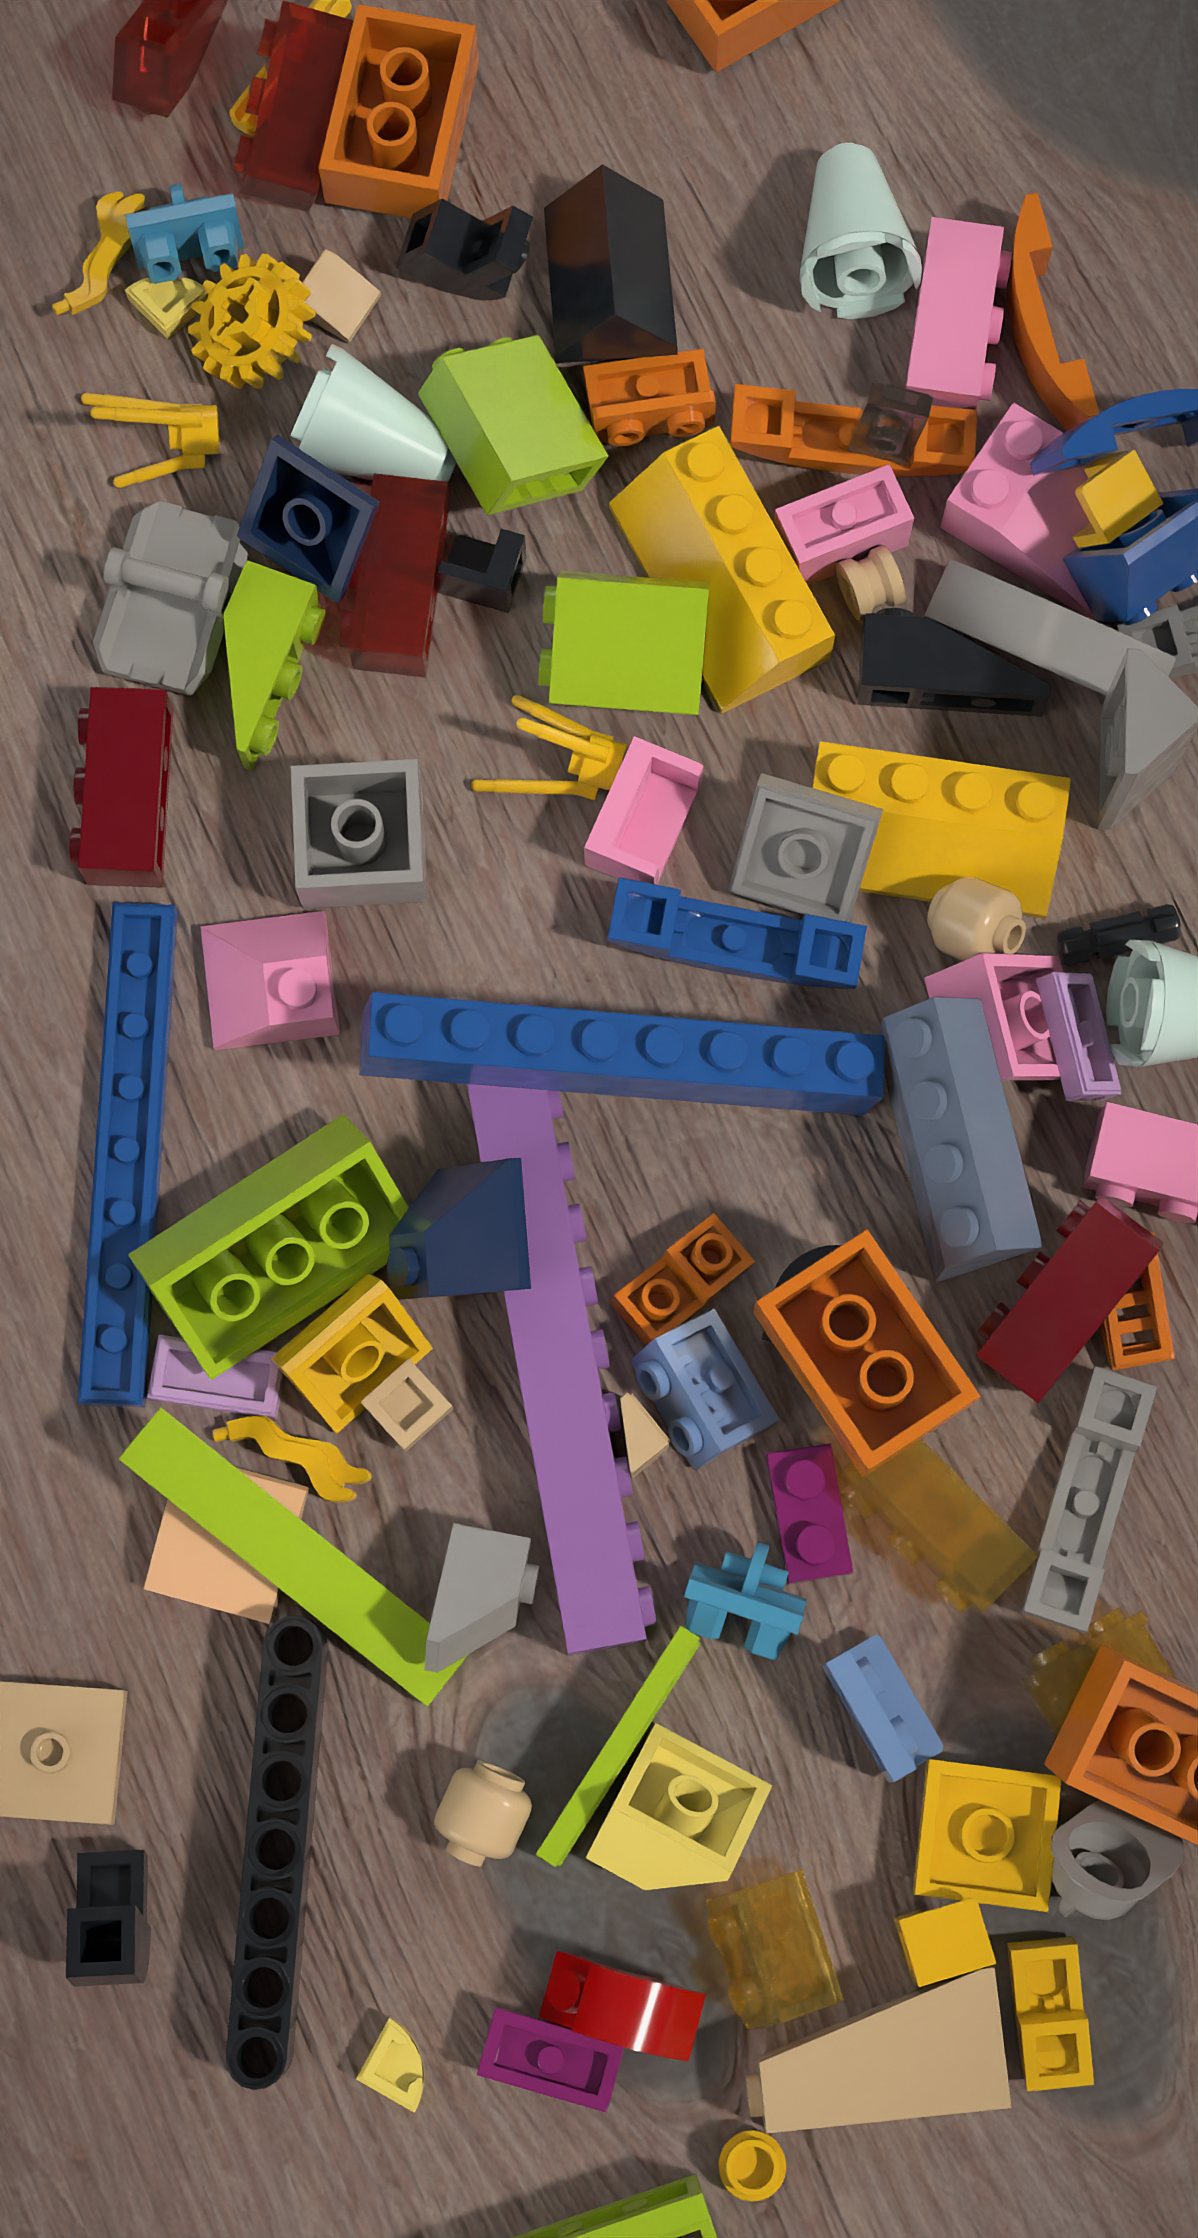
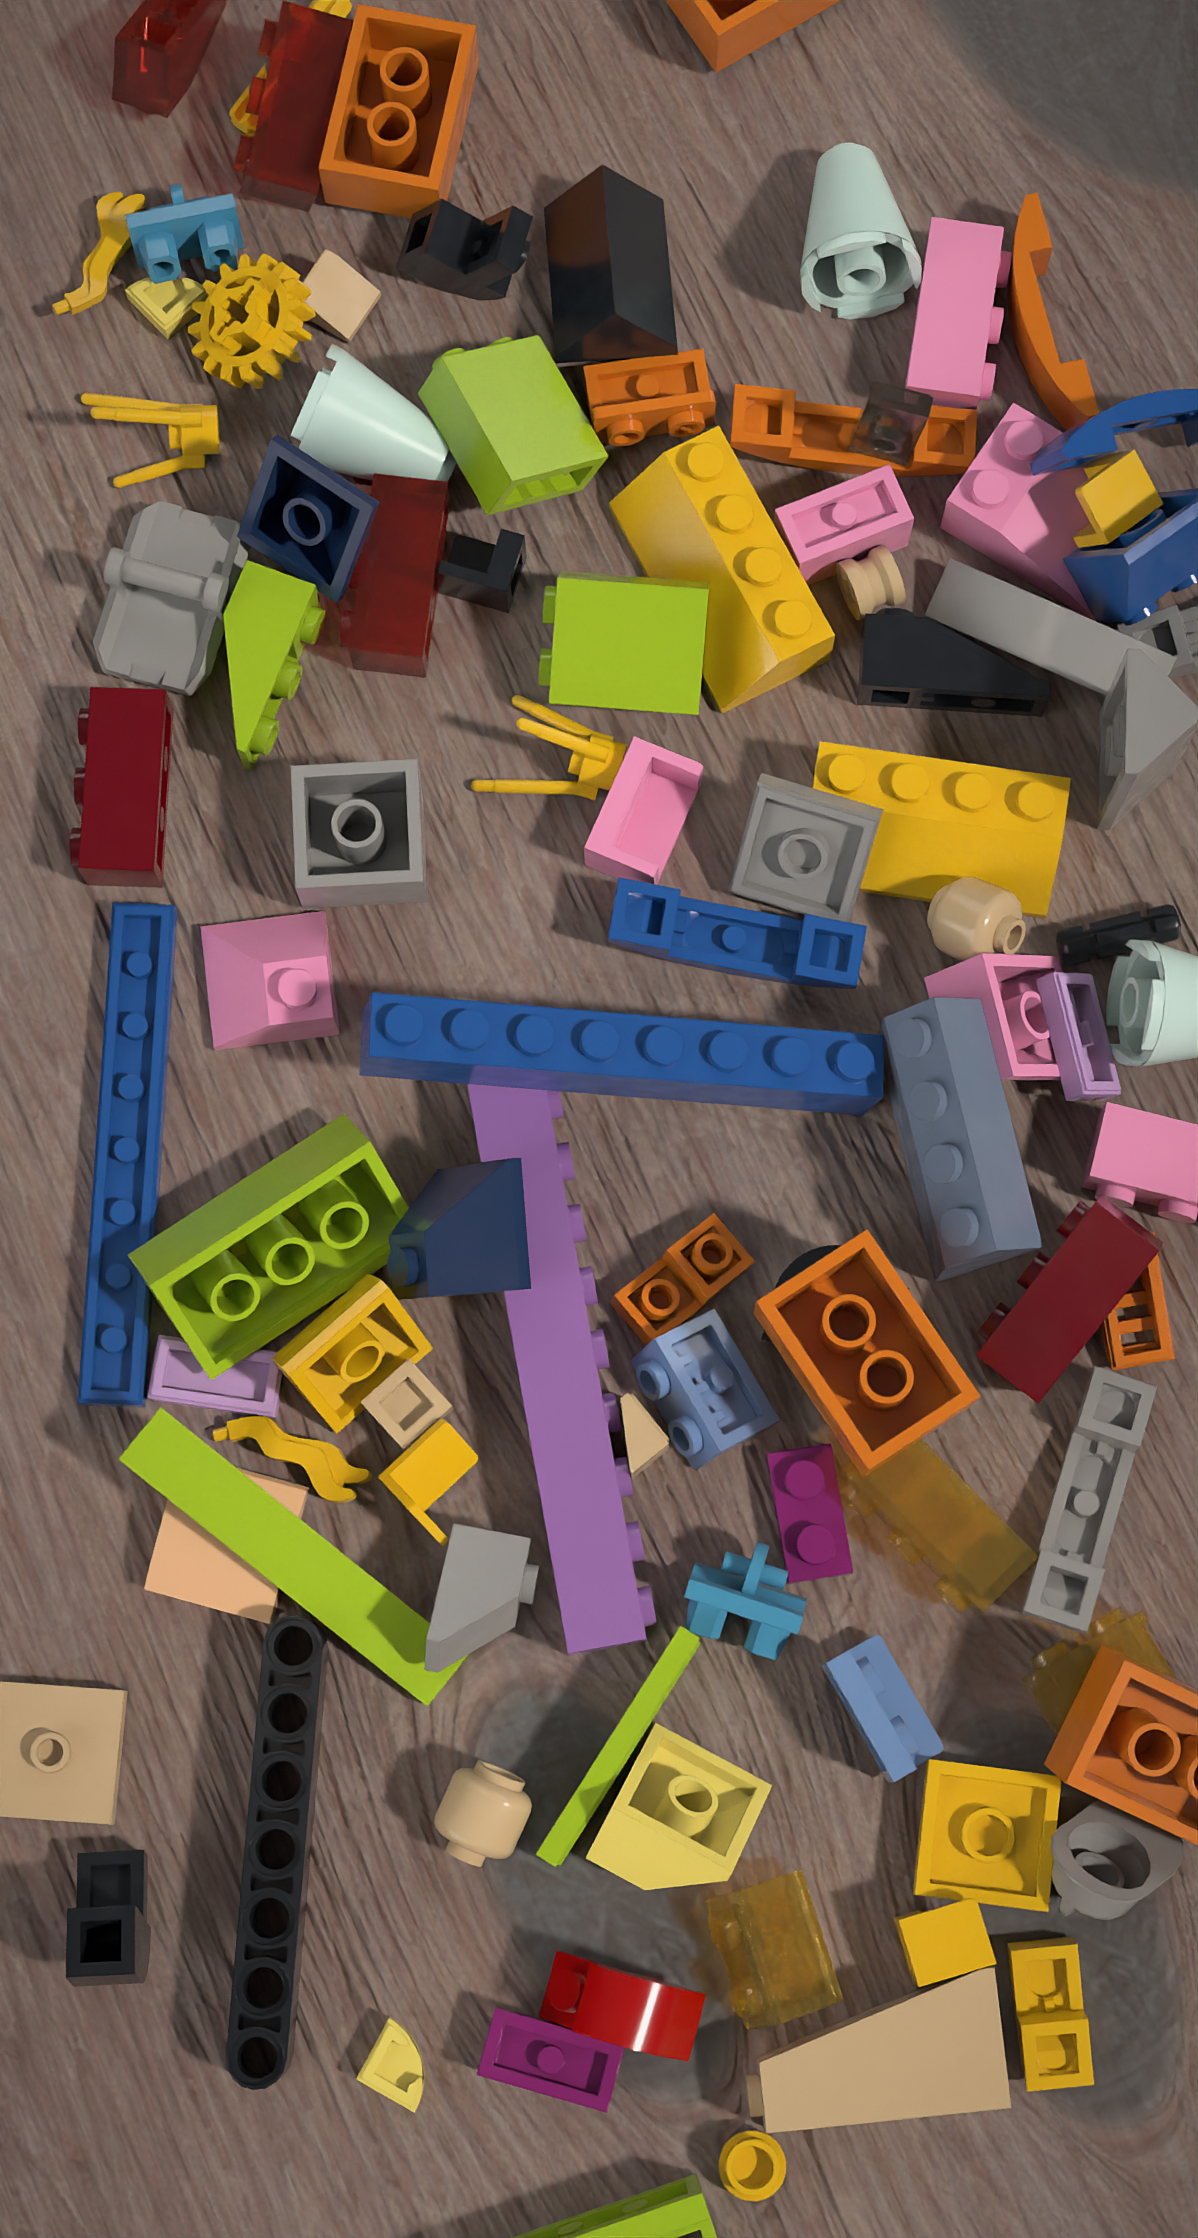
(429, 1471): none -> yellow bracket

